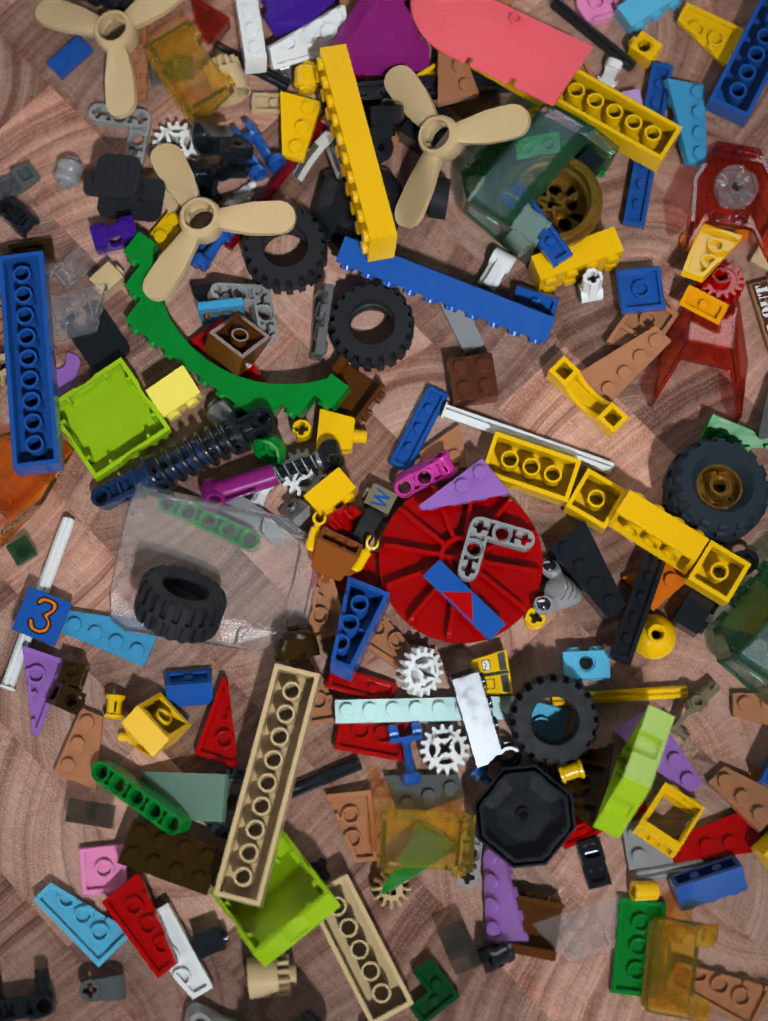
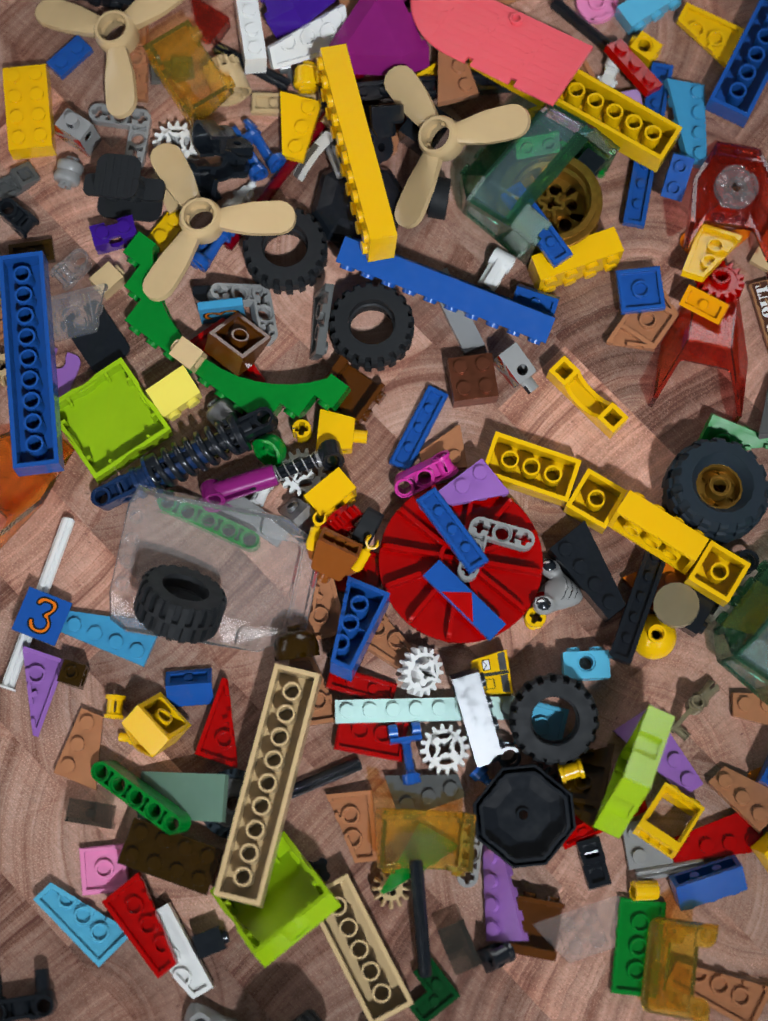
(21, 550): clear green plate -> none
(29, 111): none -> yellow brick
(58, 694): dark brown brick -> none
(74, 129): none -> light grey torso
(108, 988): dark grey piece -> none
(187, 354): none -> tan brick
(272, 980): tan gear -> none
(380, 499): dark tan brick -> none
(420, 918): none -> black axle
(452, 530): none -> blue tile
(489, 425): white axle -> none
(511, 360): none -> light grey torso
(591, 286): white piece -> none
(619, 368): nougat wing -> none
(632, 67): none -> red plate
(633, 694): yellow axle -> none
(676, 605): none -> dark tan tile
(677, 176): none -> blue brick

